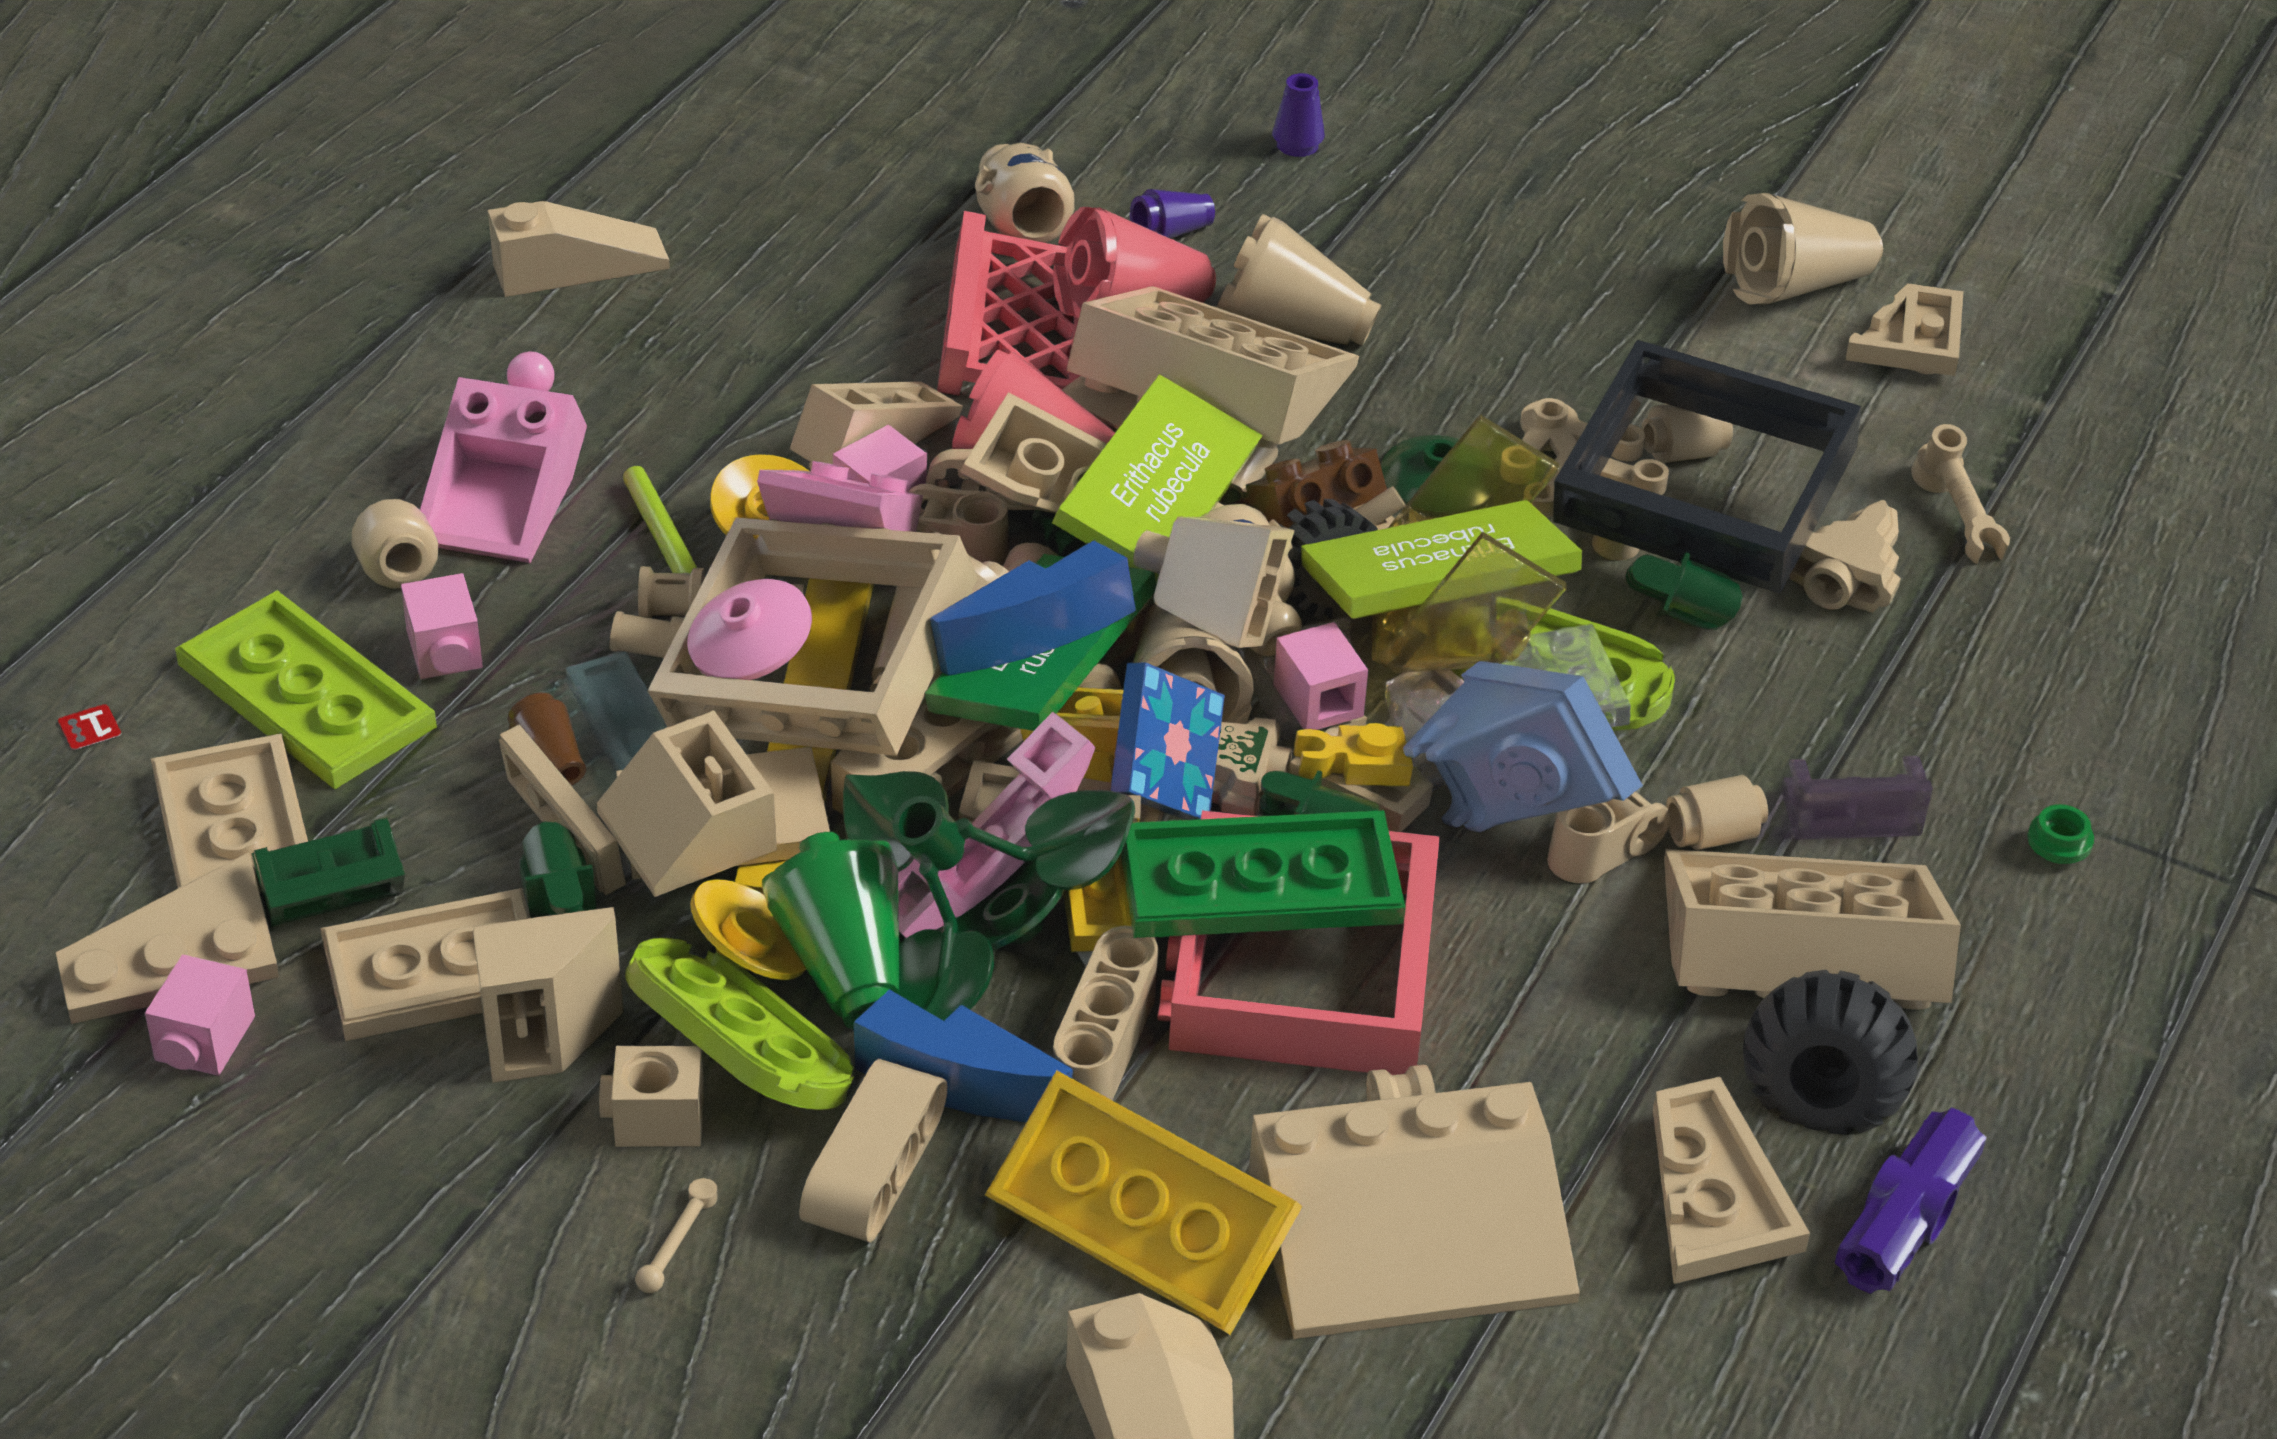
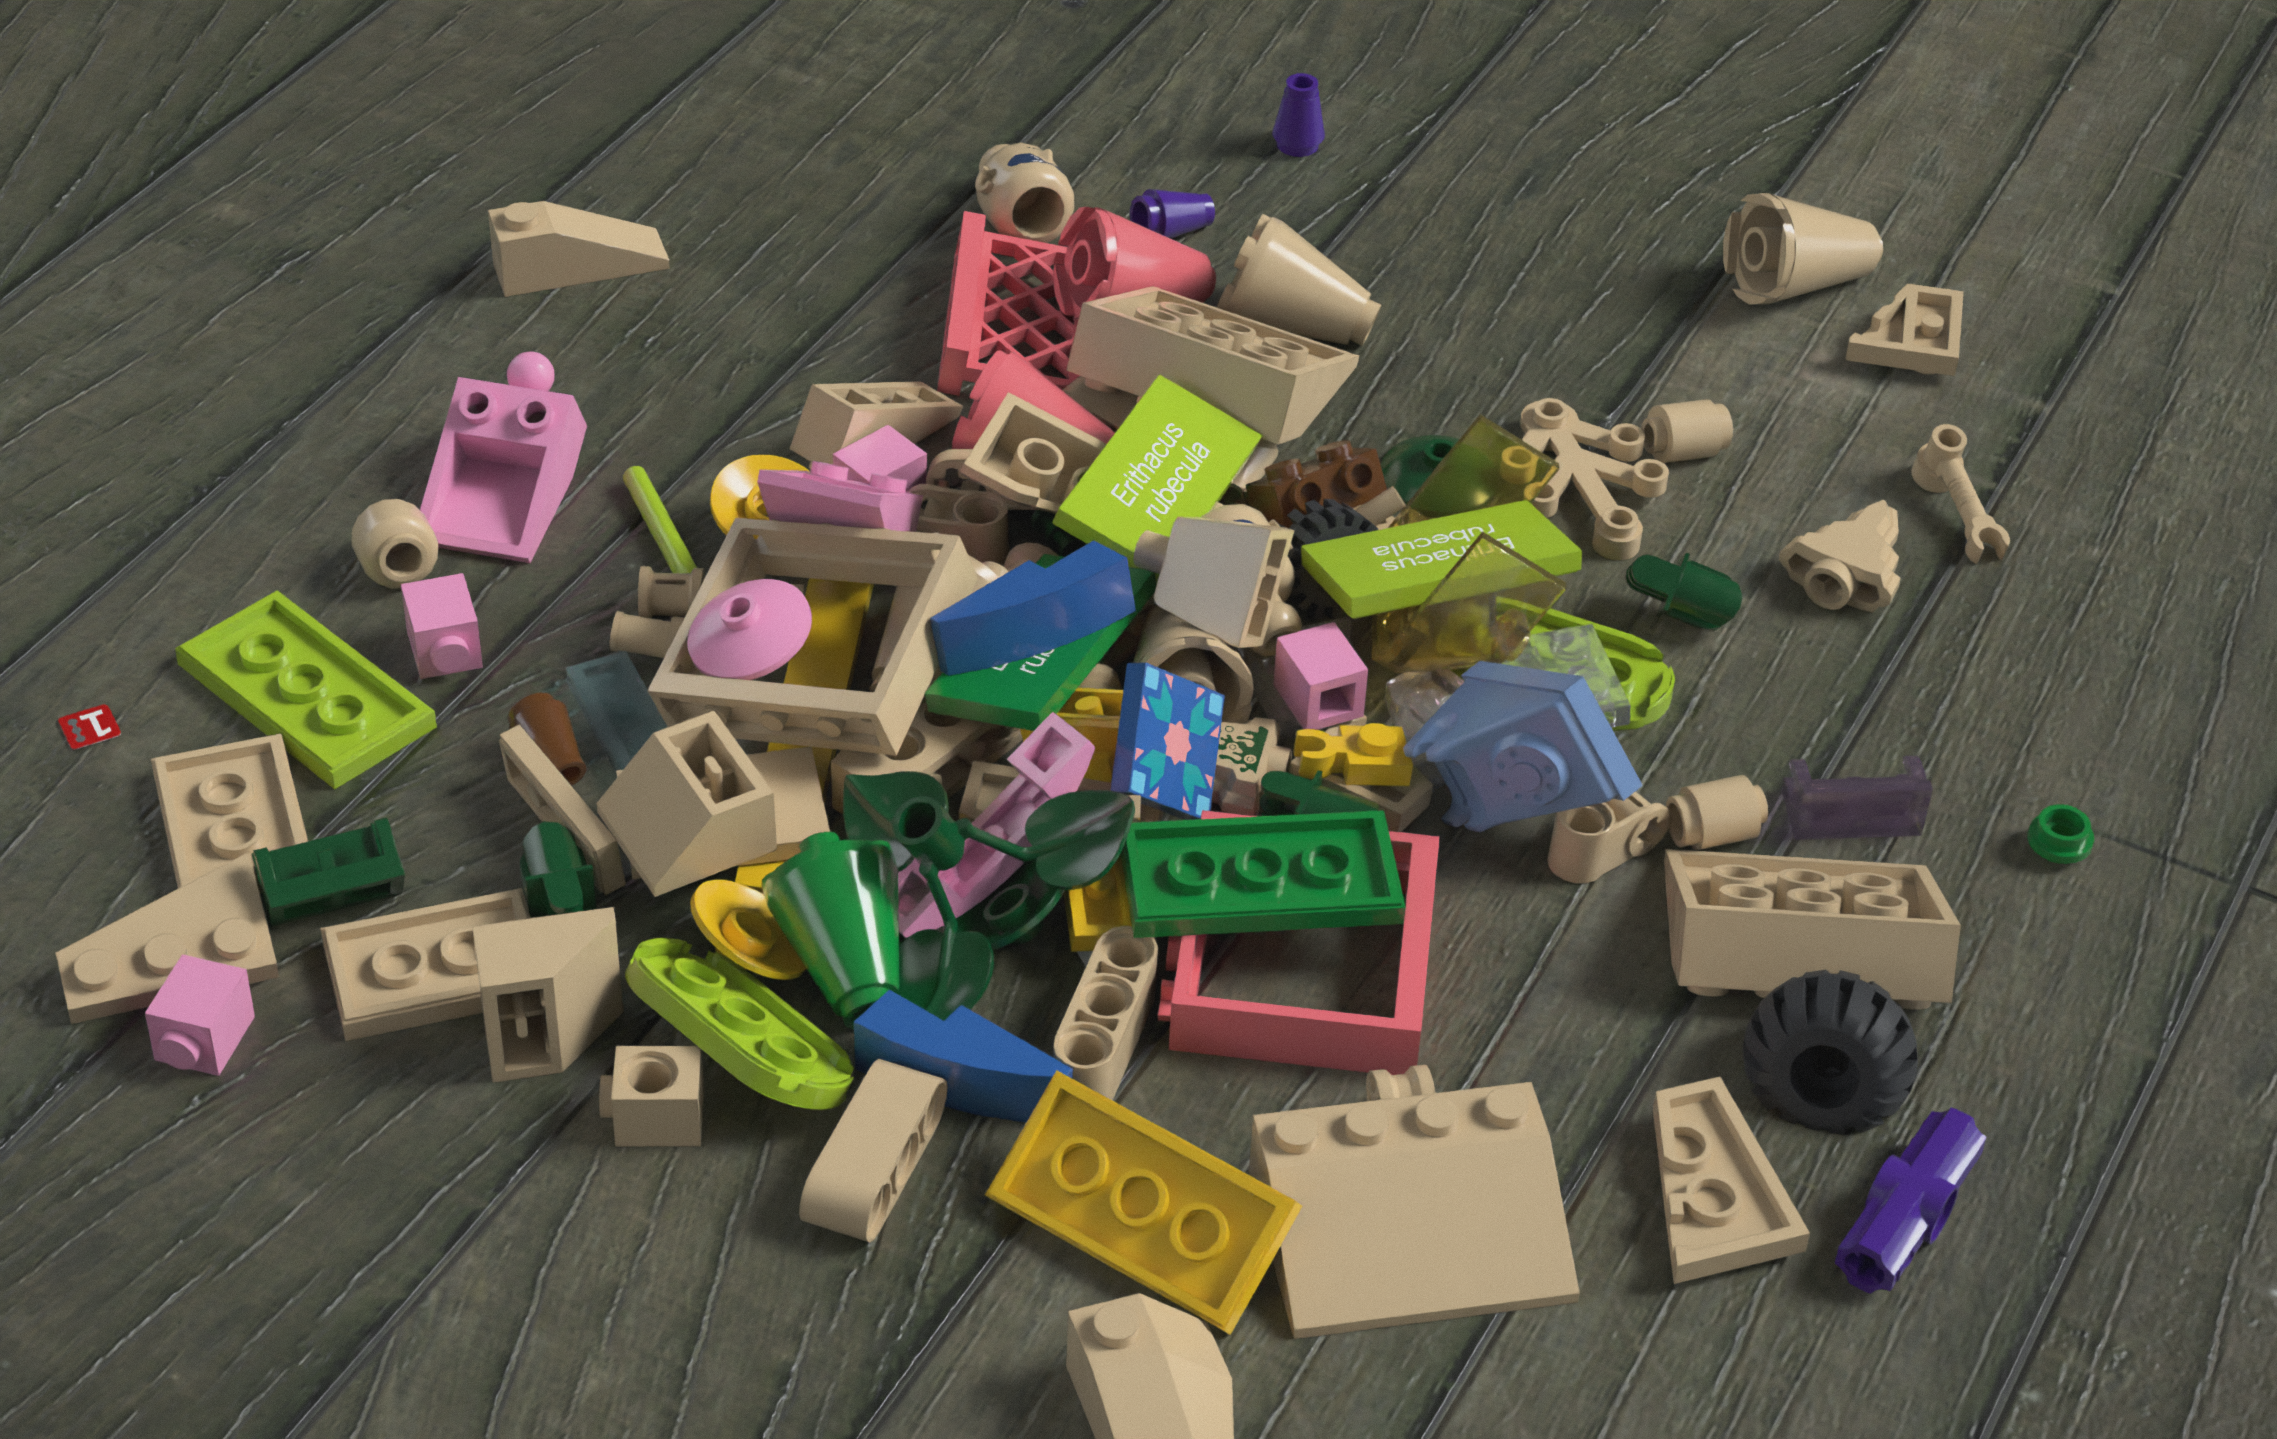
(701, 1196): tan hinge -> none
(1676, 527): black window -> none

